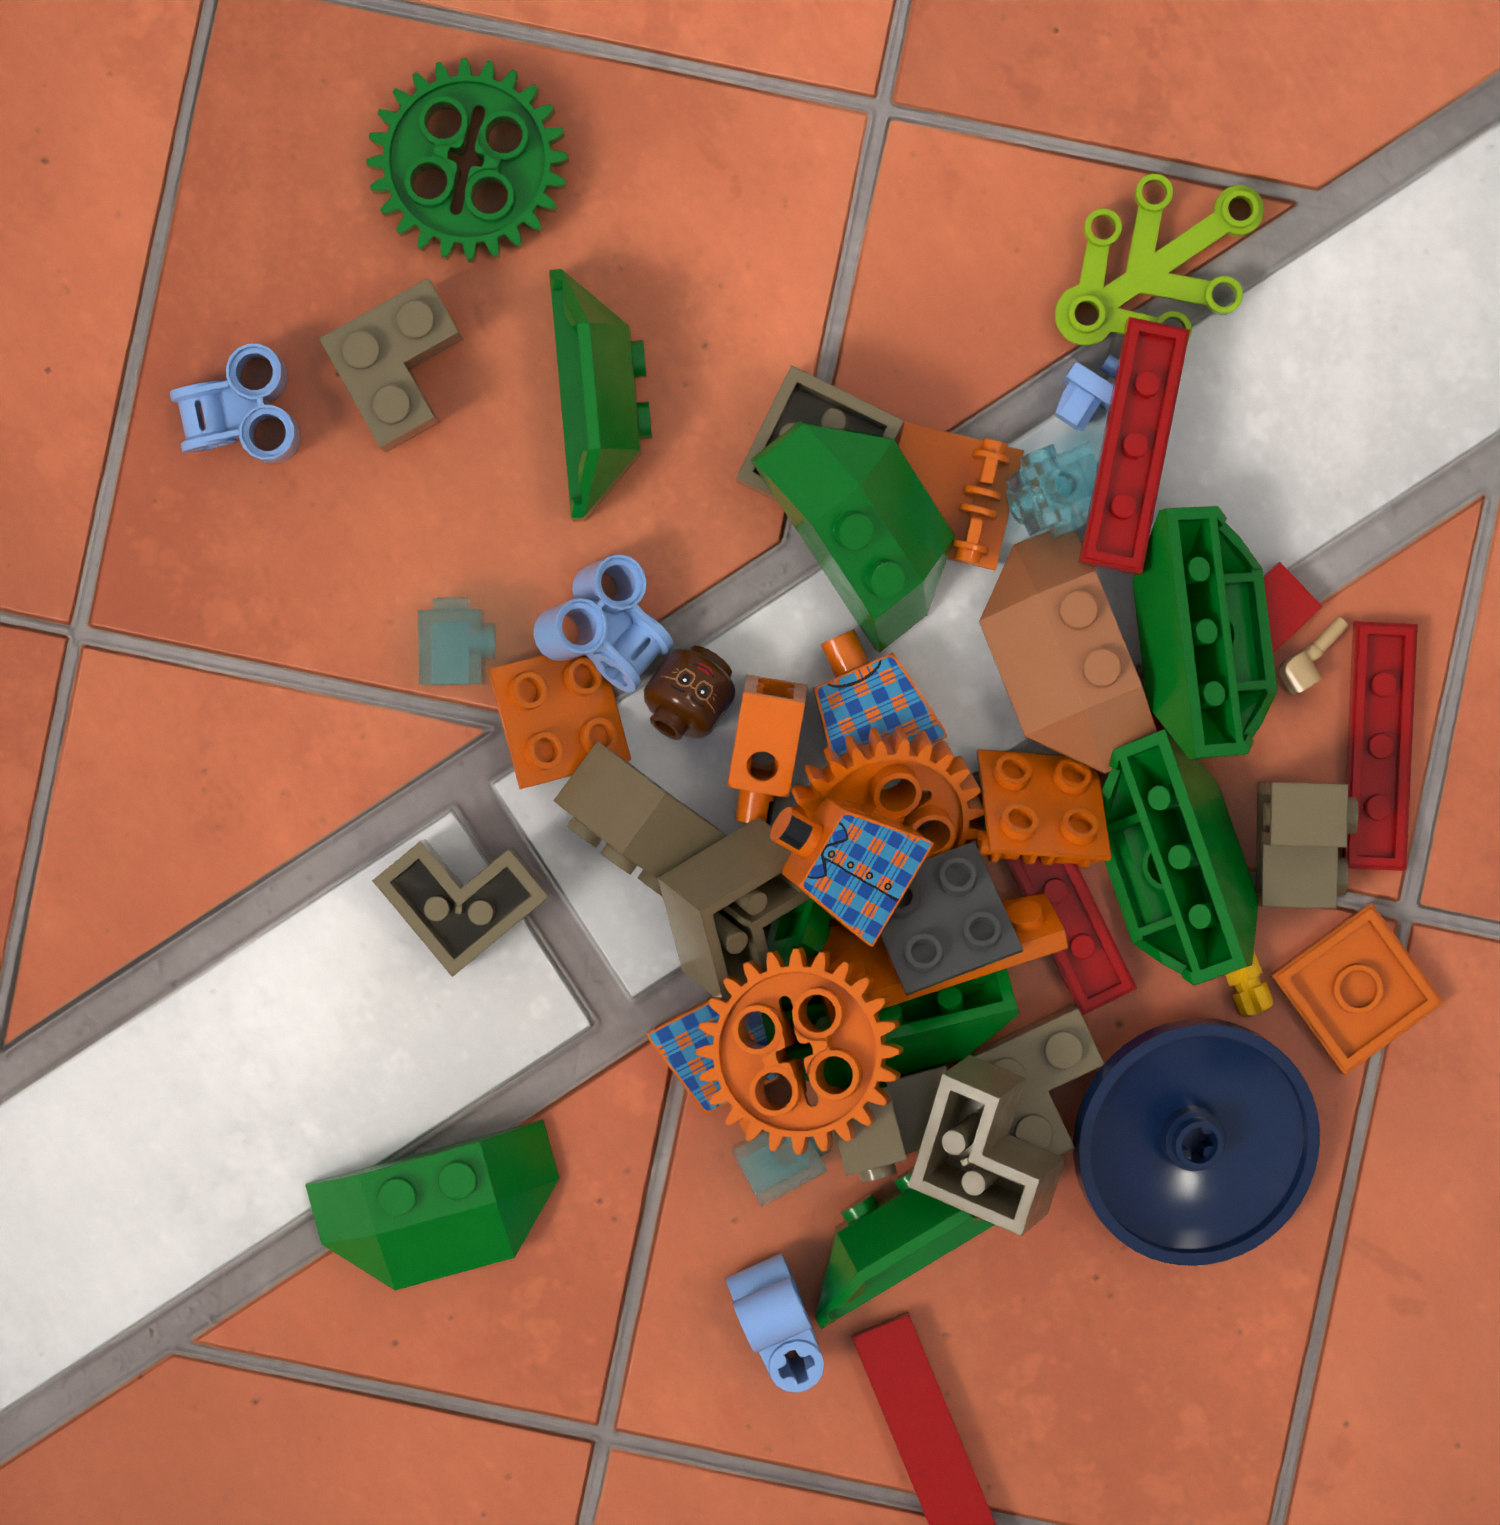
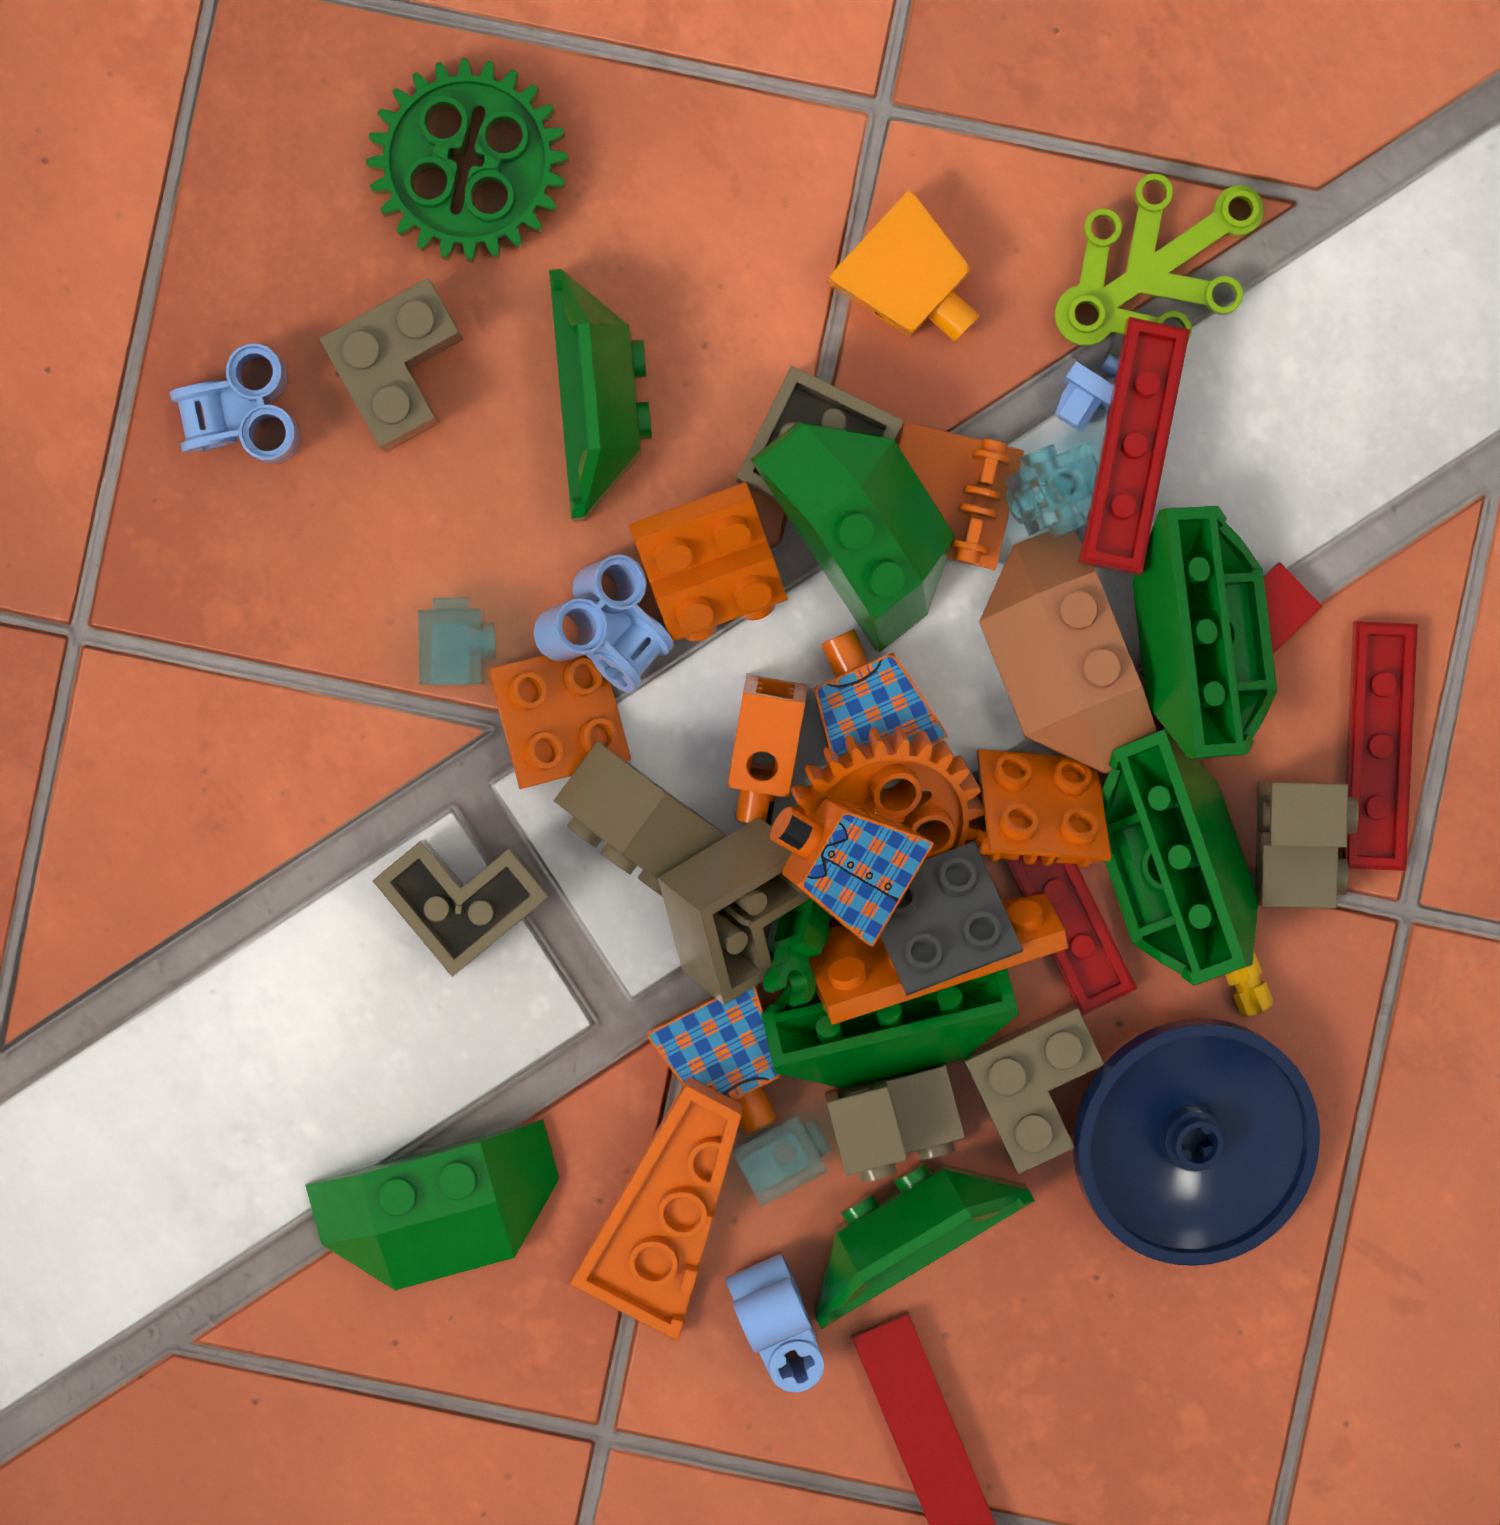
(659, 1224): none -> orange wing
(689, 693): reddish brown head -> none
(709, 563): none -> orange plate
(744, 1064): orange gear -> none
(907, 273): none -> light orange torso
(974, 1160): dark tan brick -> none
(1299, 671): tan hand -> none
(1357, 988): orange tile -> none

